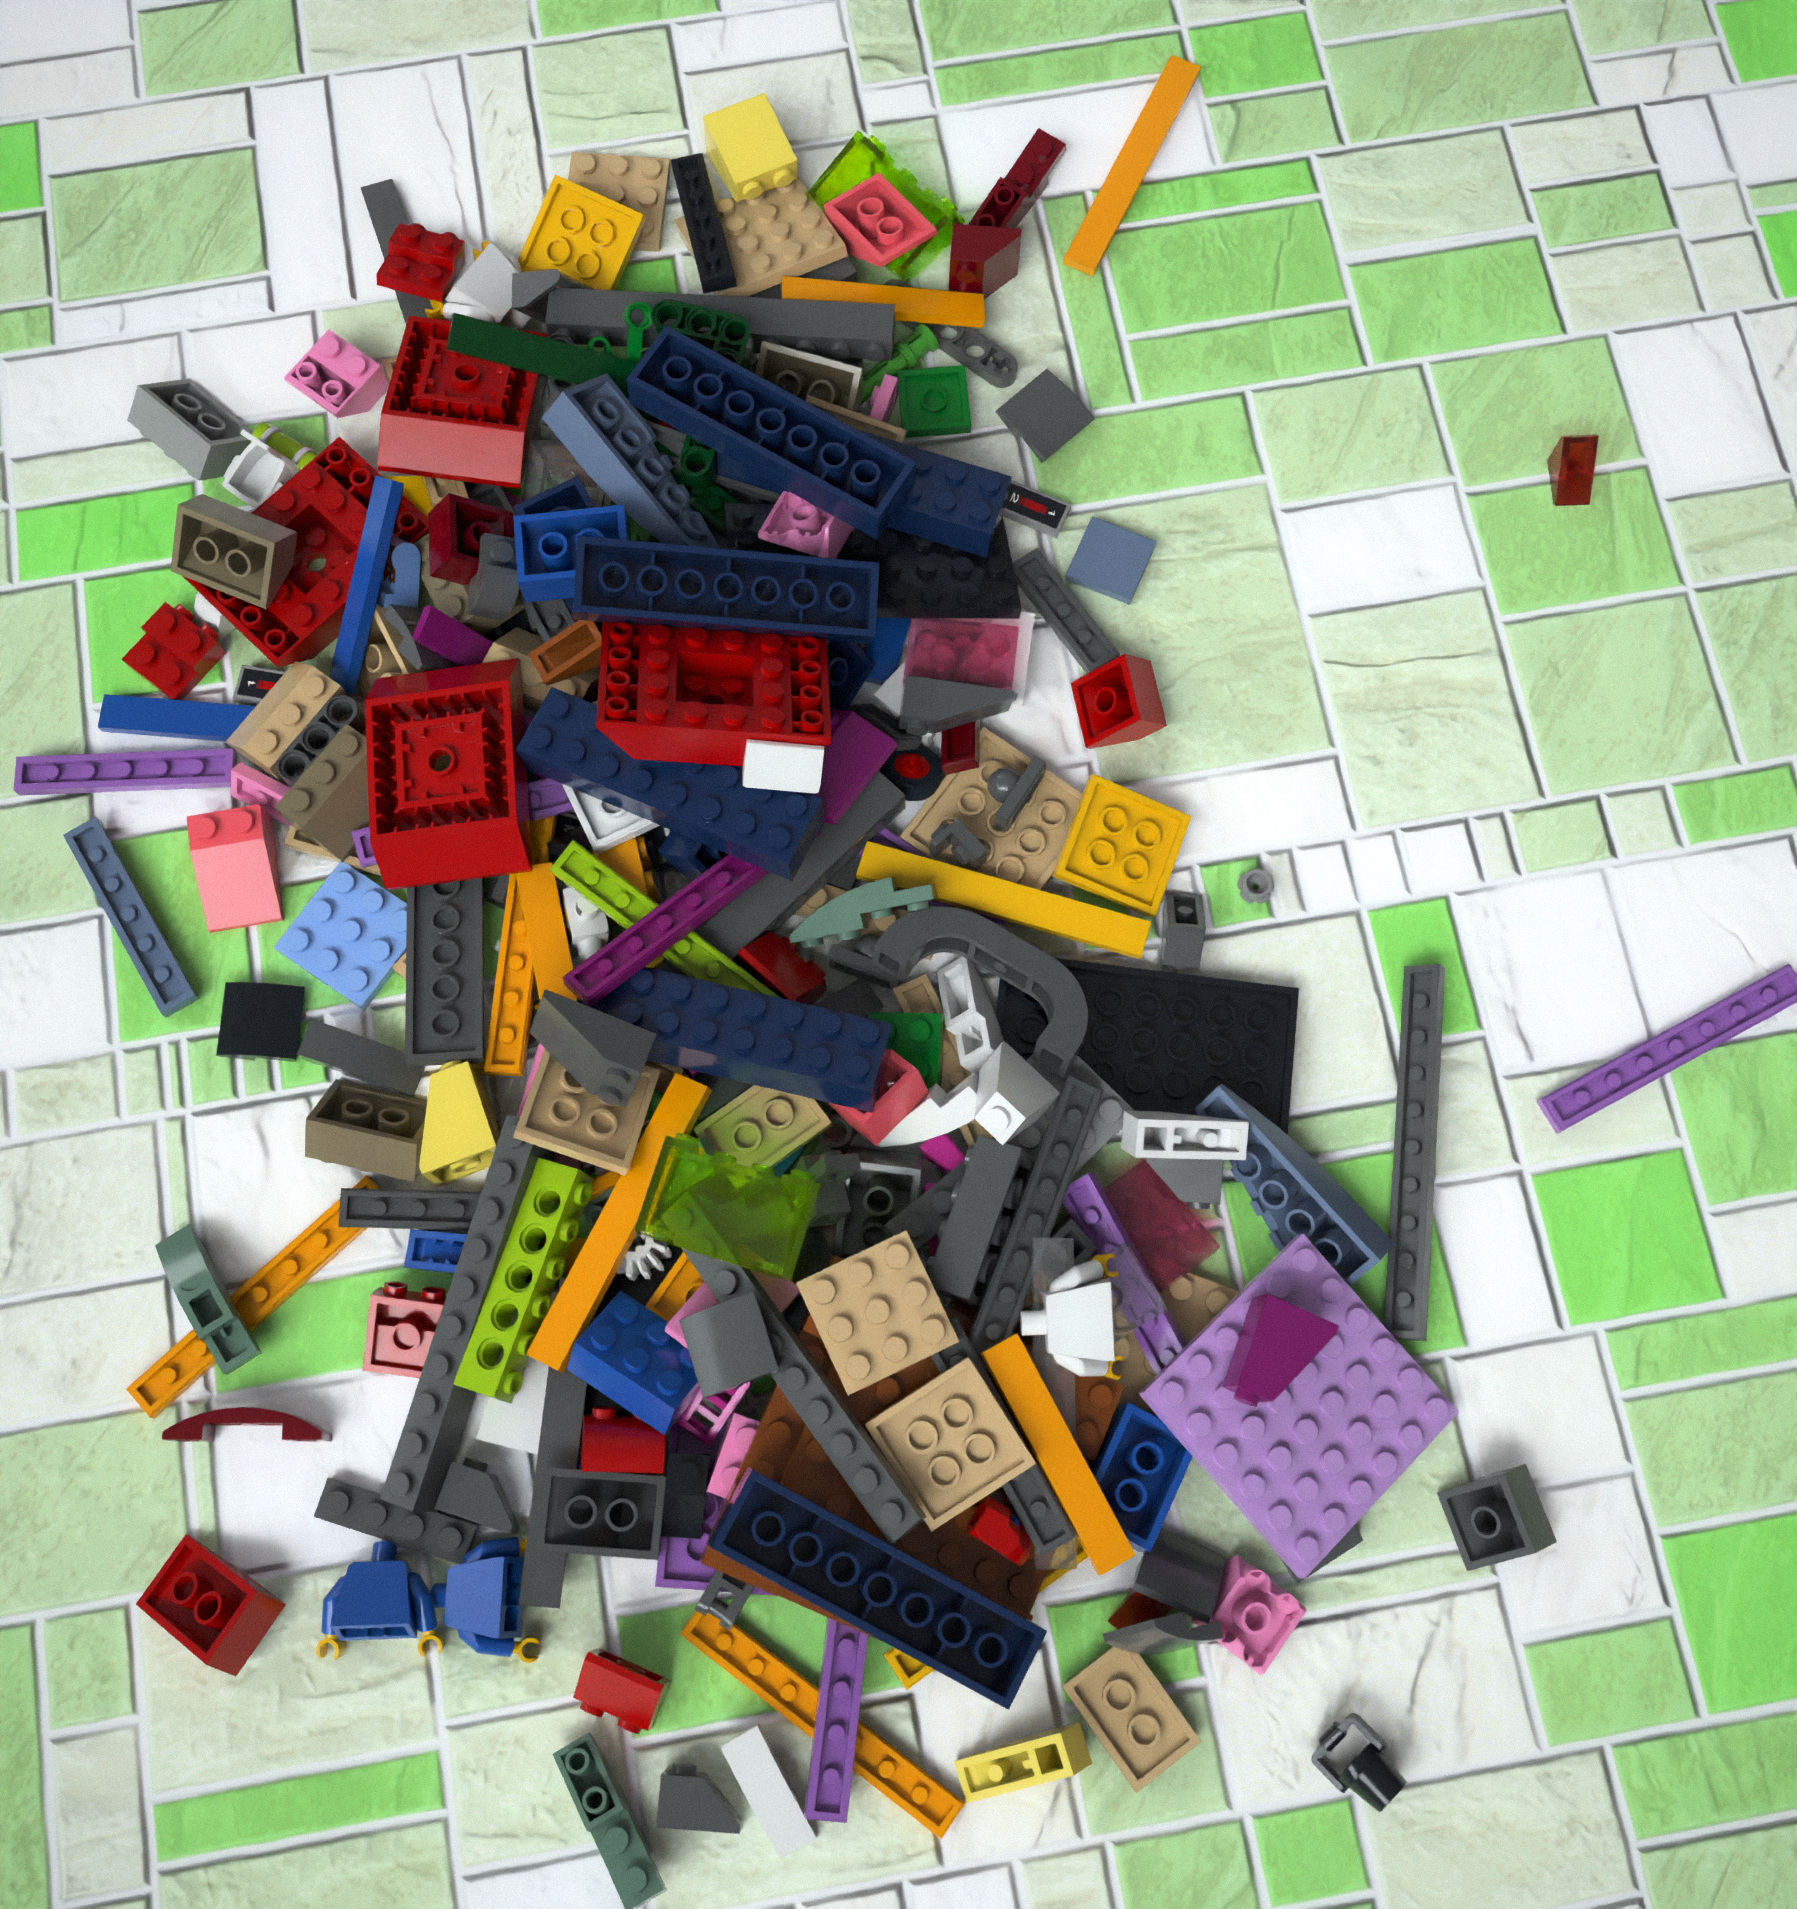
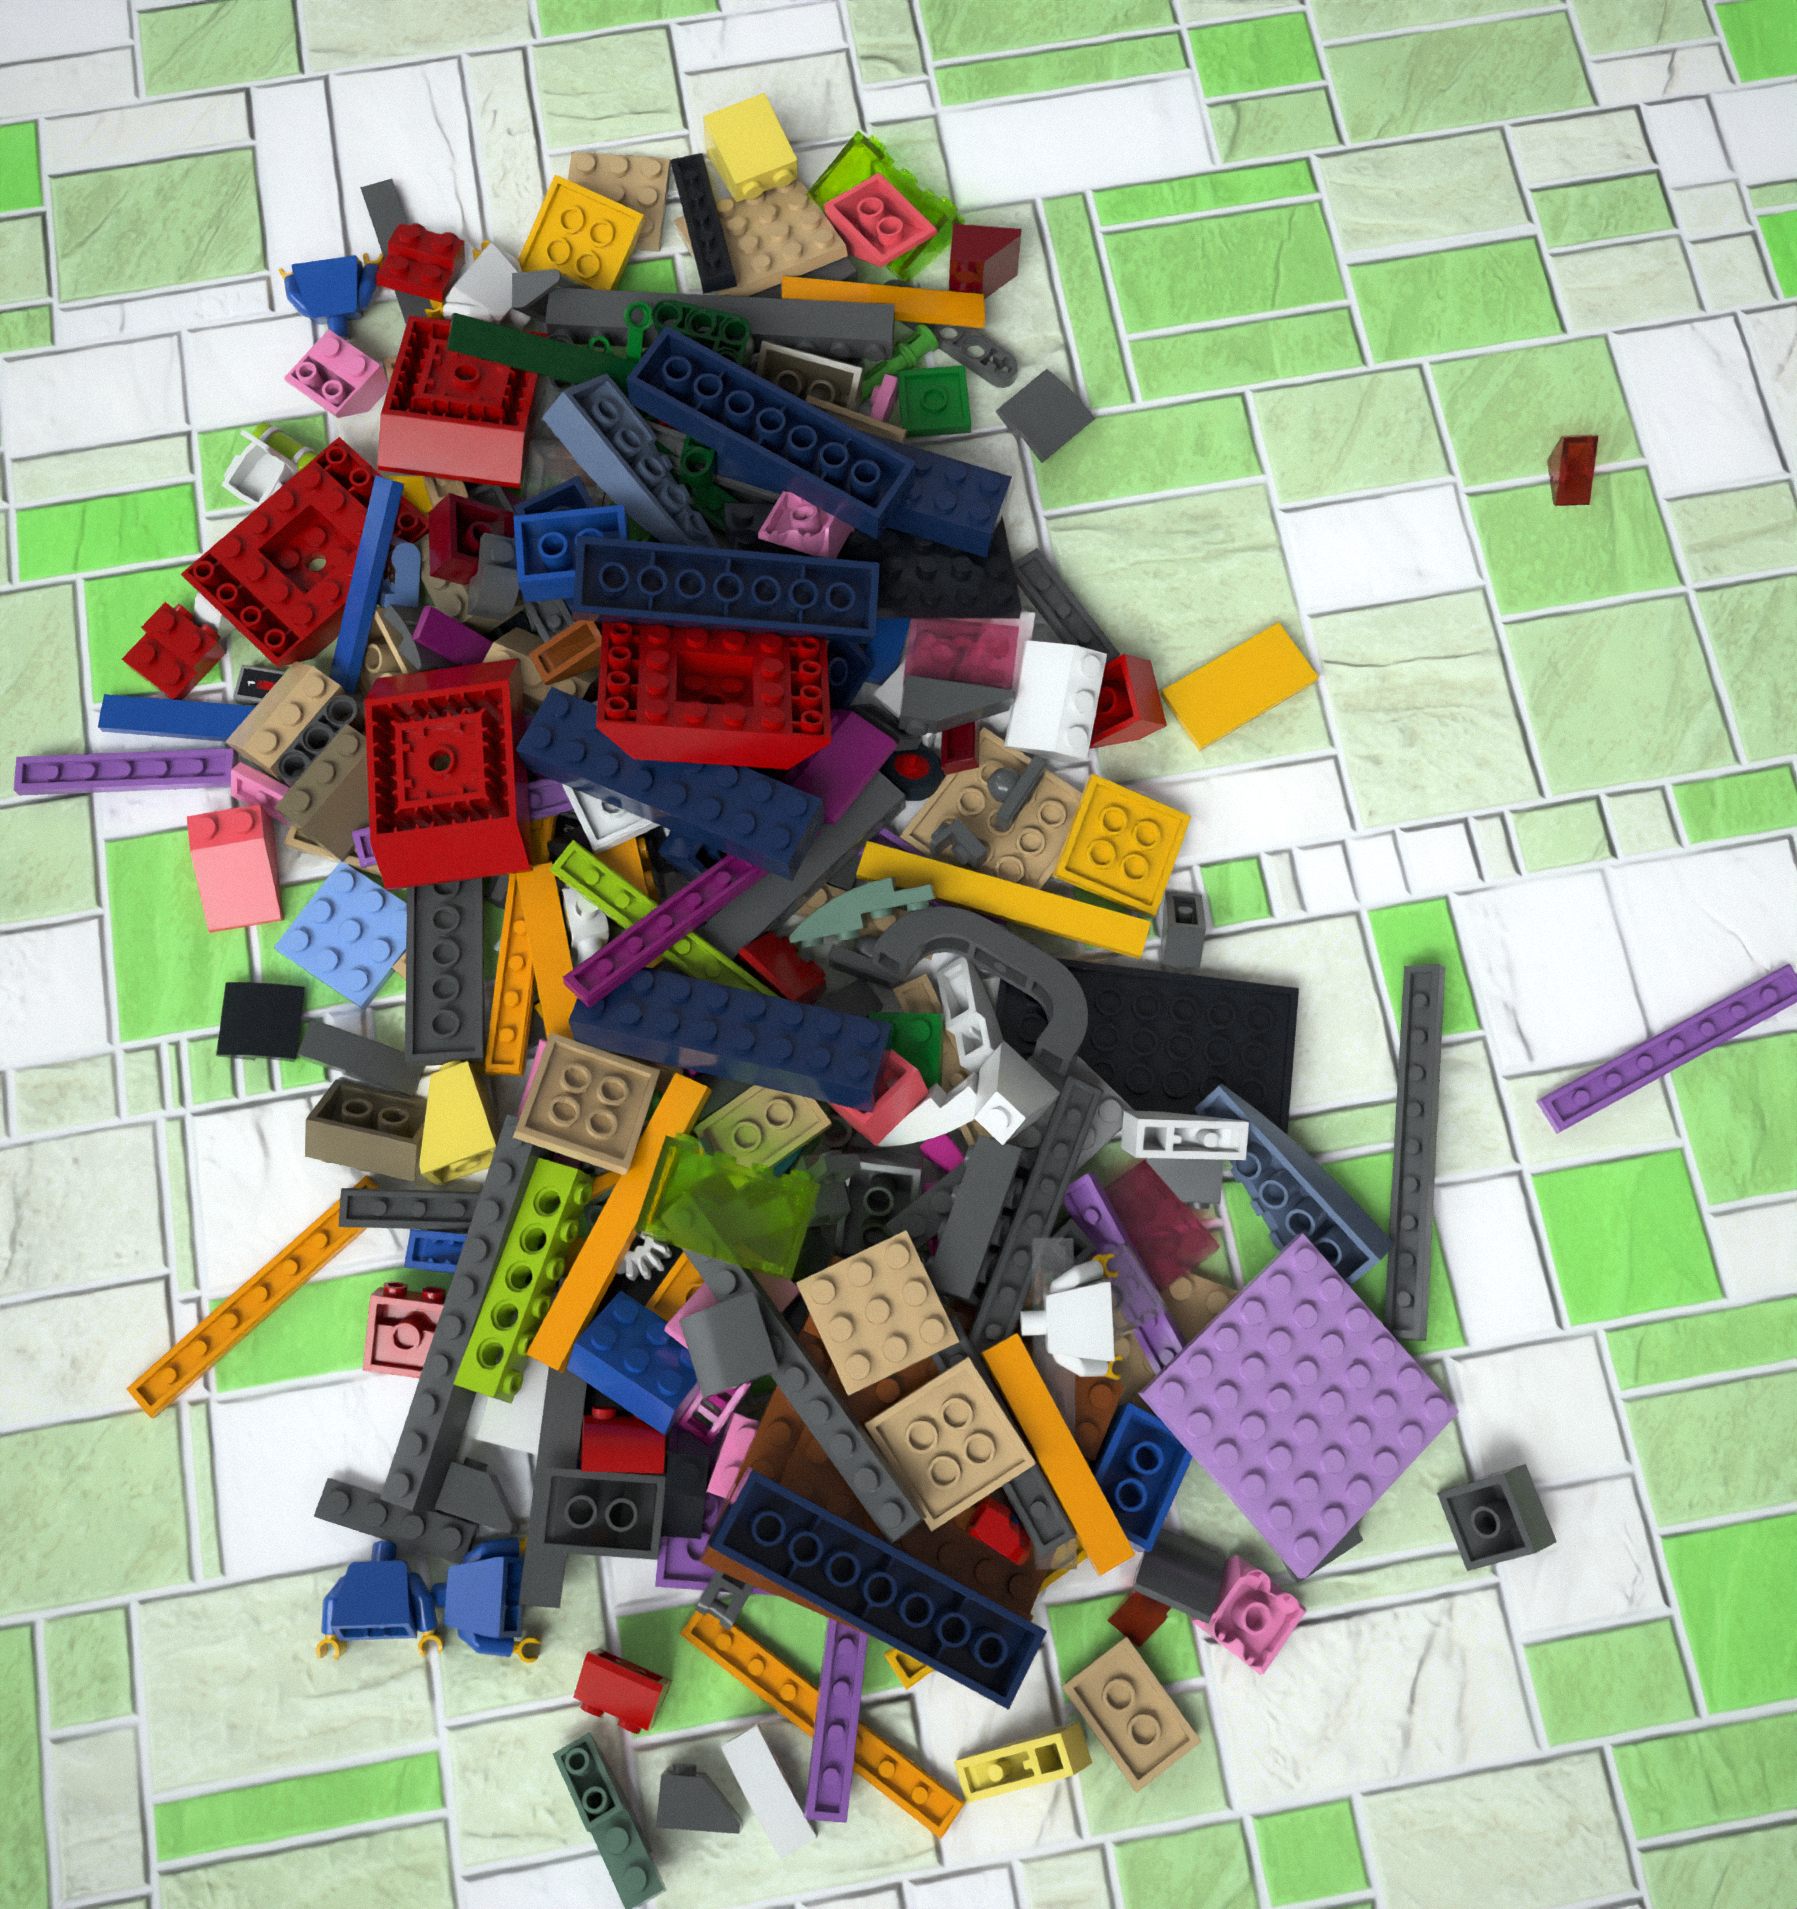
(131, 917): sand blue plate -> none
(188, 426): light grey slope -> none
(202, 1426): dark red slope -> none
(205, 1300): sand green slope -> none
(210, 1606): red slope -> none
(232, 550): dark tan slope -> none
(332, 290): none -> blue torso
(593, 1046): dark grey slope -> none
(782, 766): white slope -> none
(1022, 185): dark red slope -> none
(1036, 509): tile -> none
(1055, 700): none -> white slope
(1110, 560): sand blue tile -> none
(1131, 165): light orange tile -> none
(1162, 1635): dark grey slope -> none
(1239, 686): none -> yellow tile
(1257, 877): light grey plate -> none
(1274, 1348): magenta slope -> none
(1370, 1773): black piece -> none

